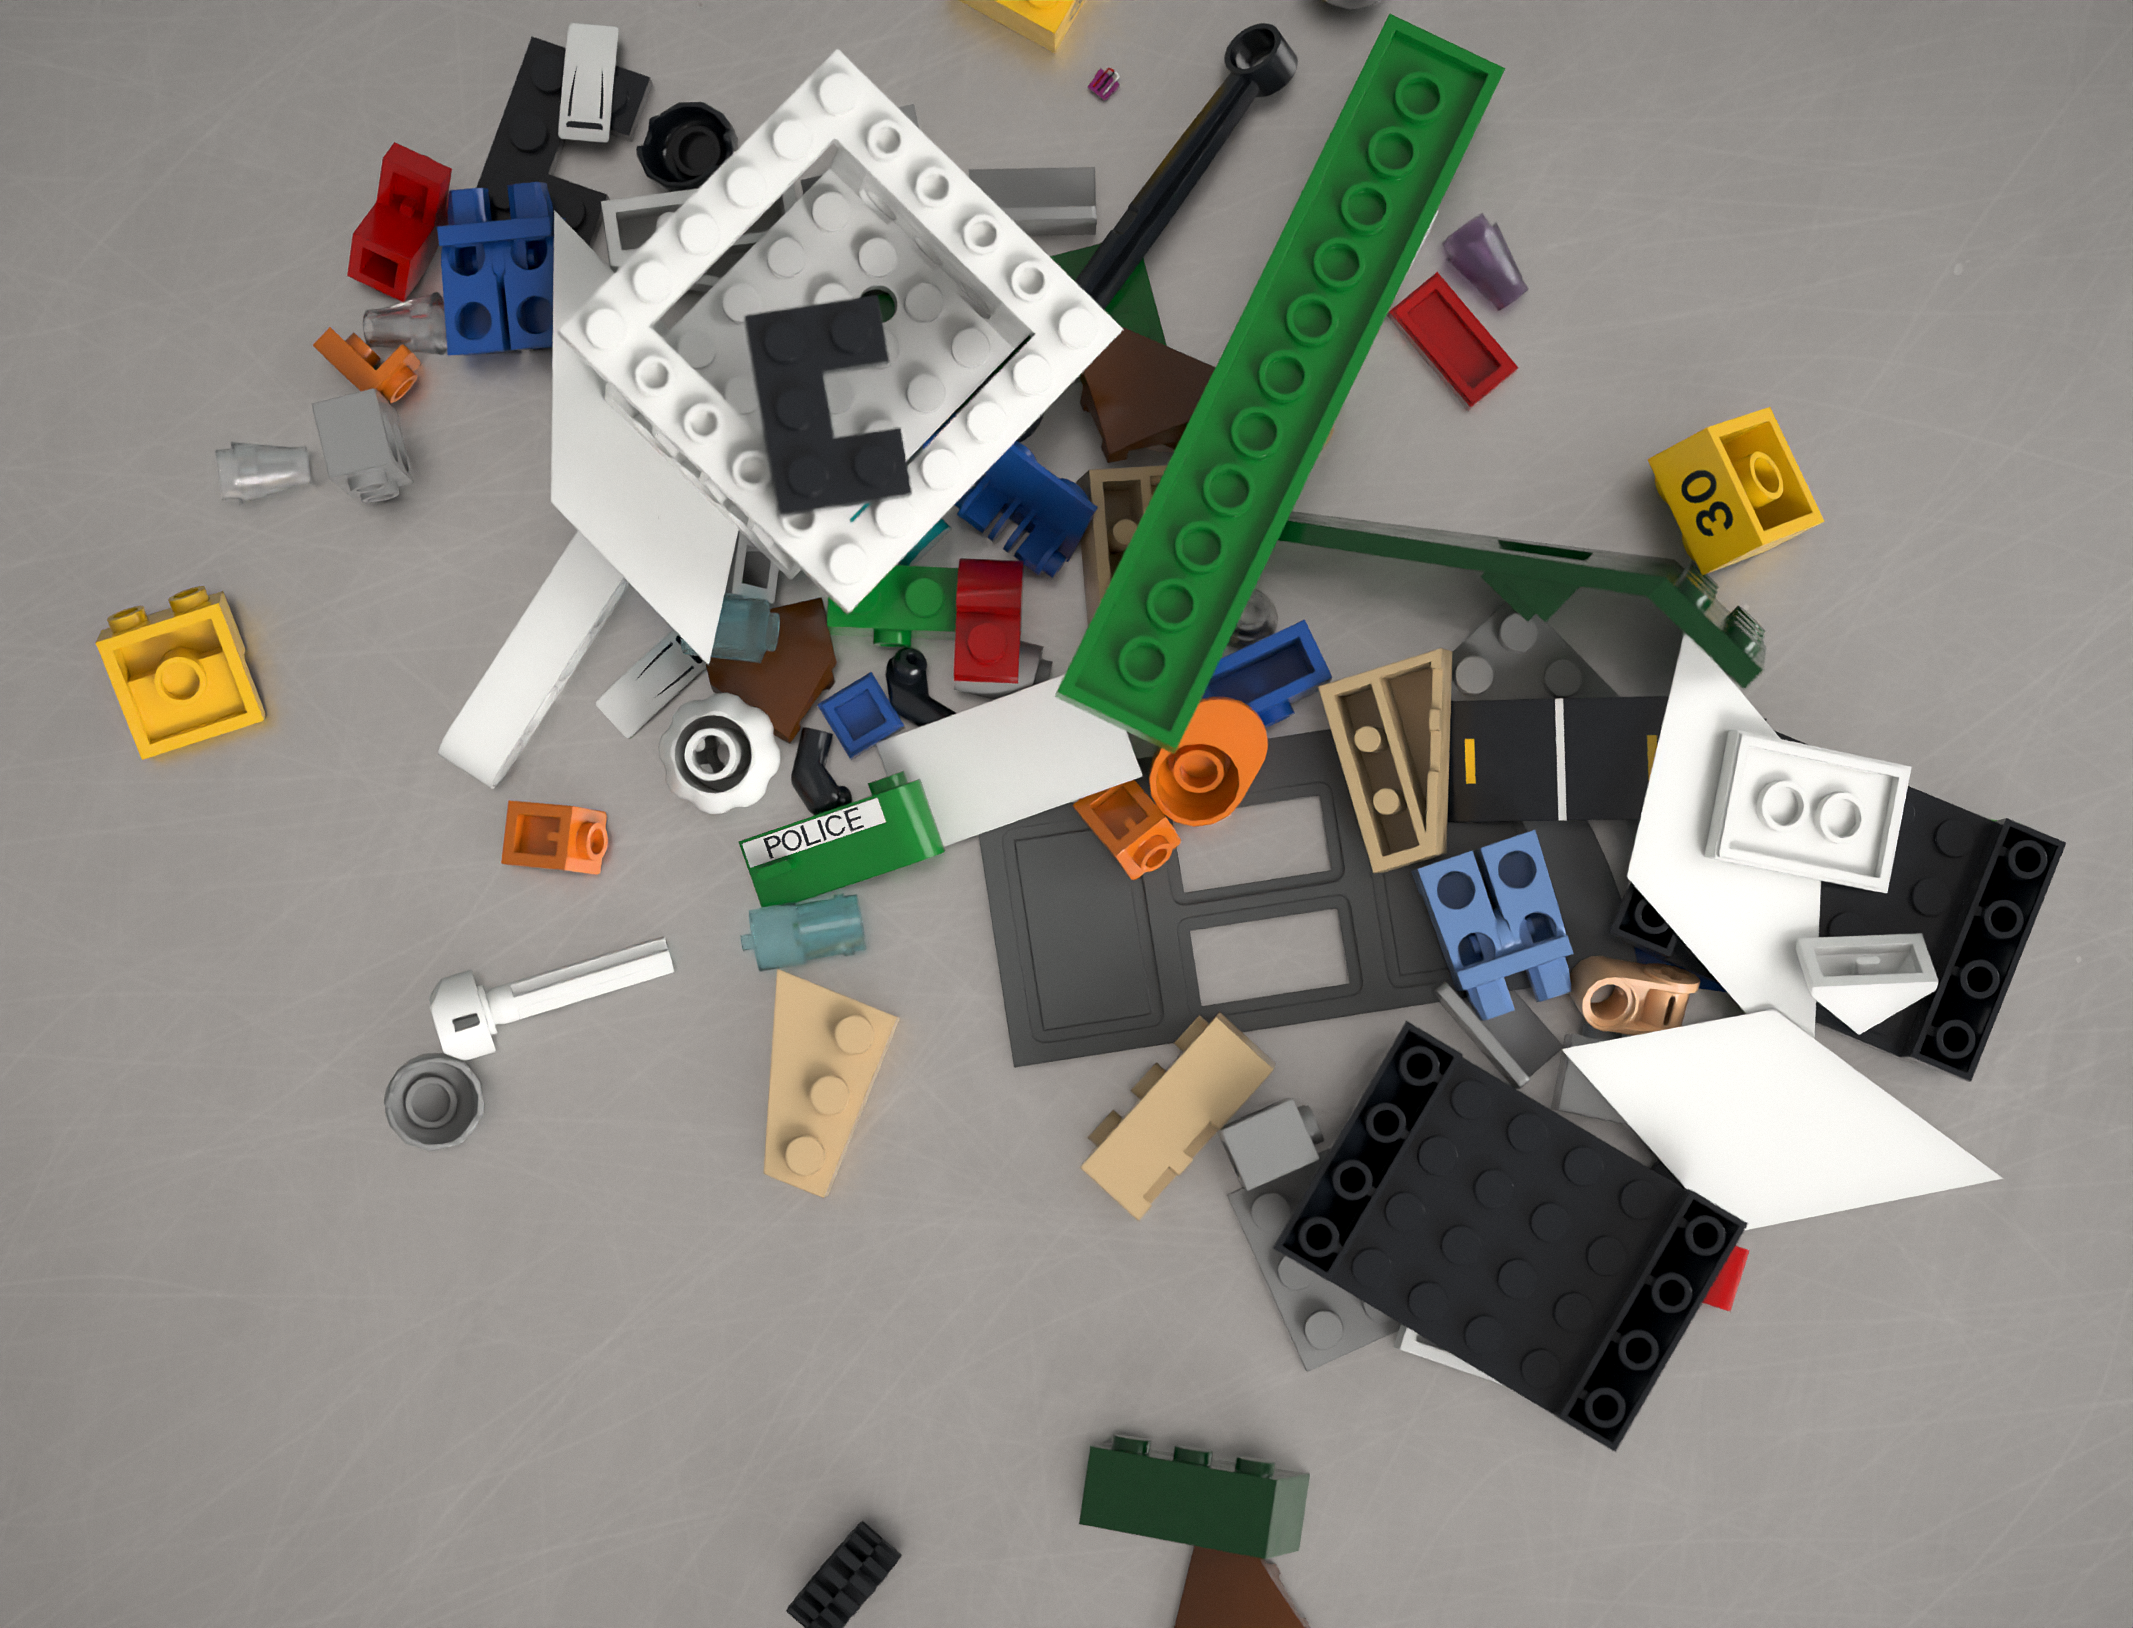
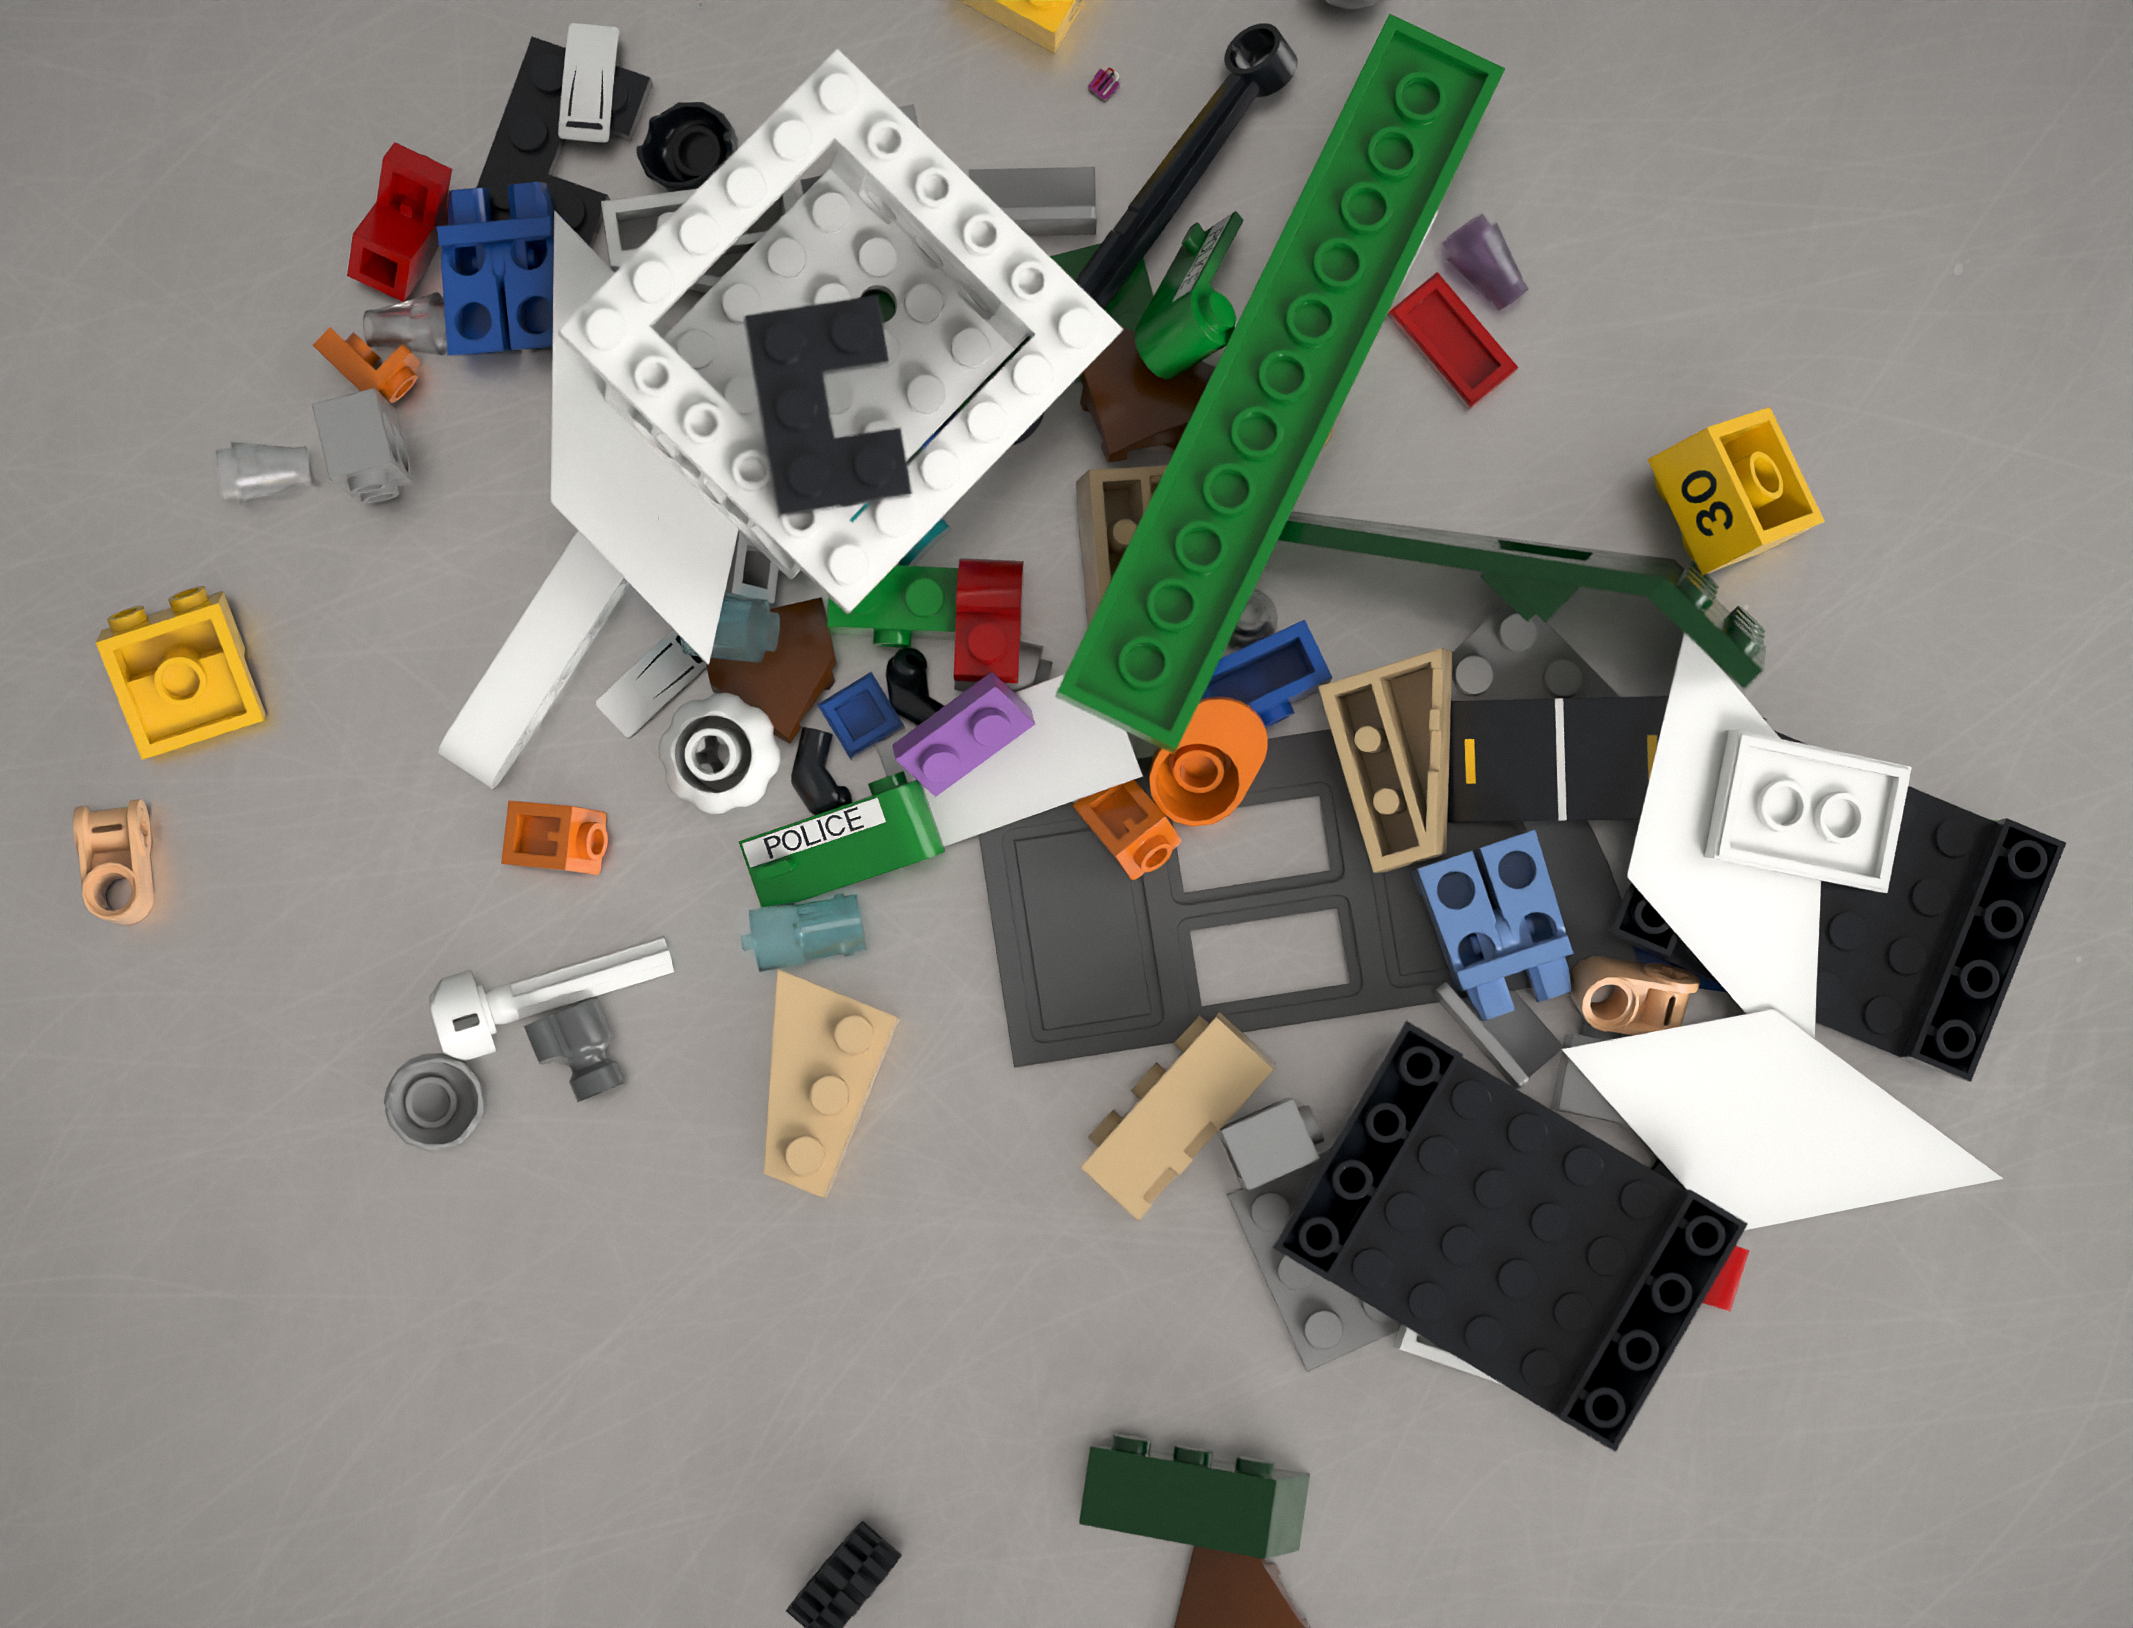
(114, 856): none -> light nougat piece
(578, 1040): none -> dark grey piece
(963, 734): none -> medium lavender plate
(1037, 501): blue hinge -> none
(1186, 314): none -> green door
(1867, 975): white slope -> none

